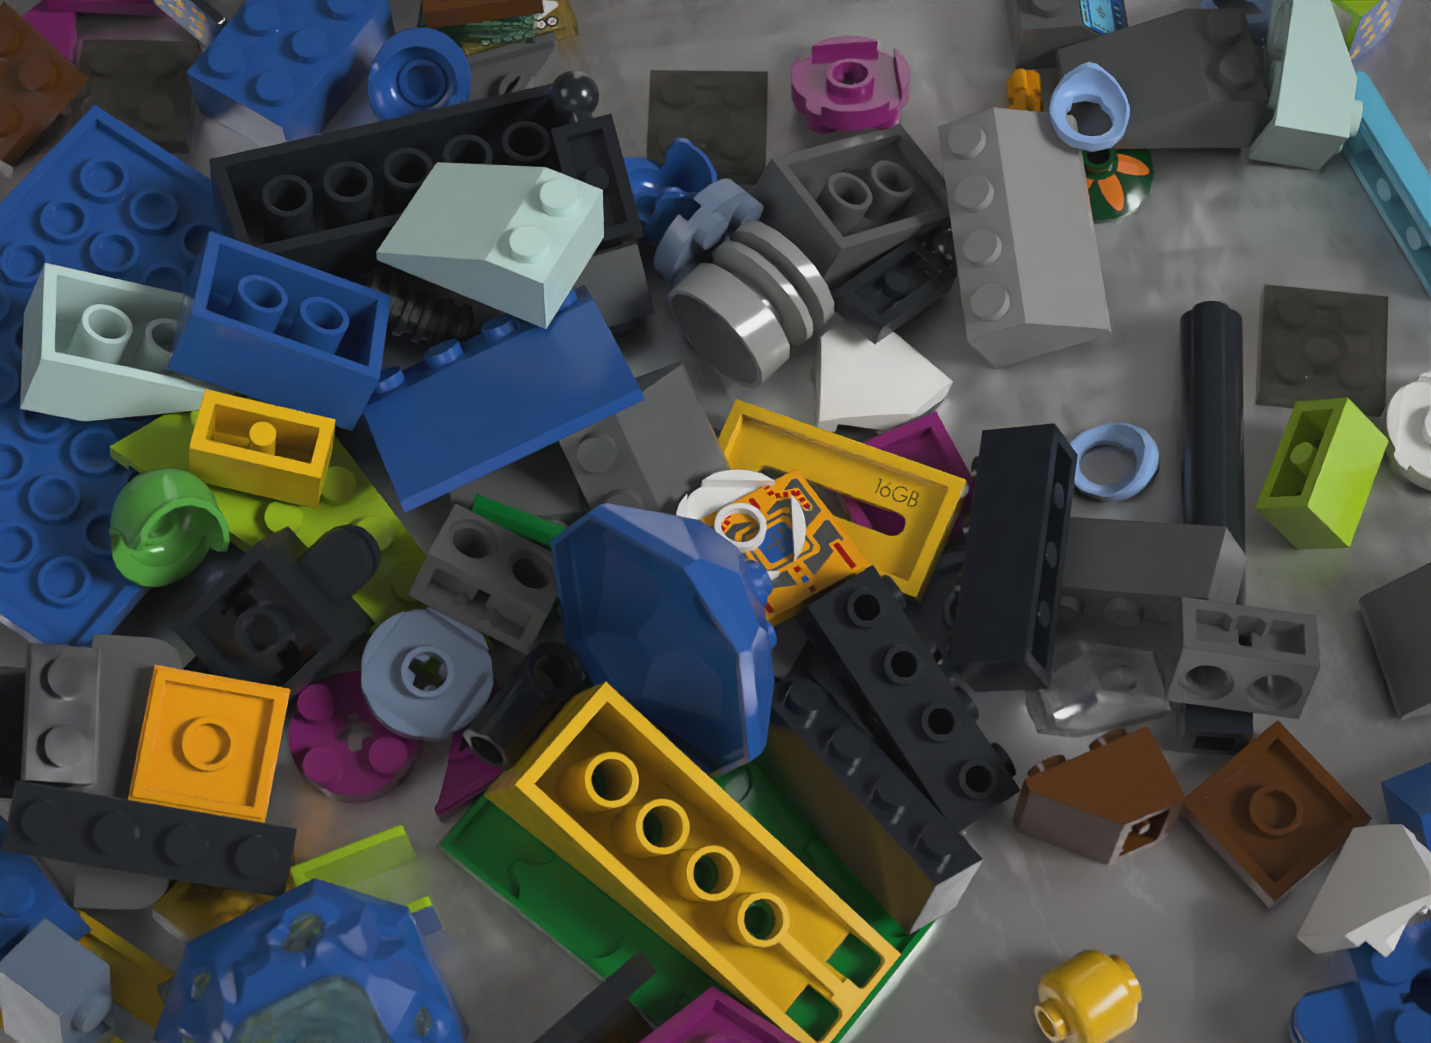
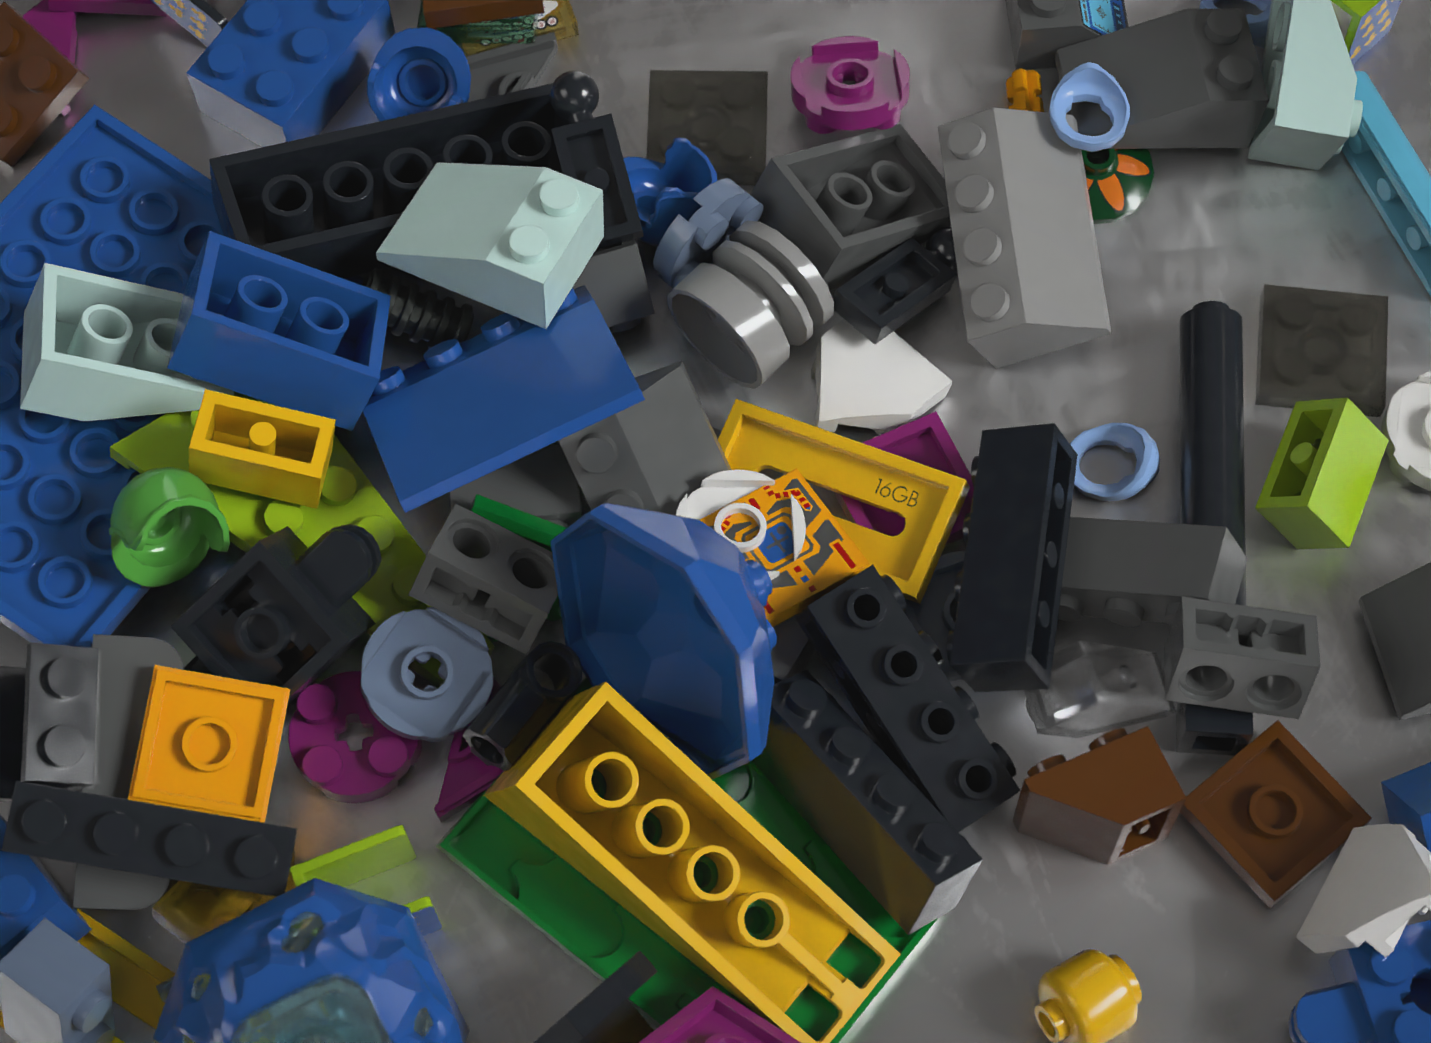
(142, 87): clear smoke plate -> none

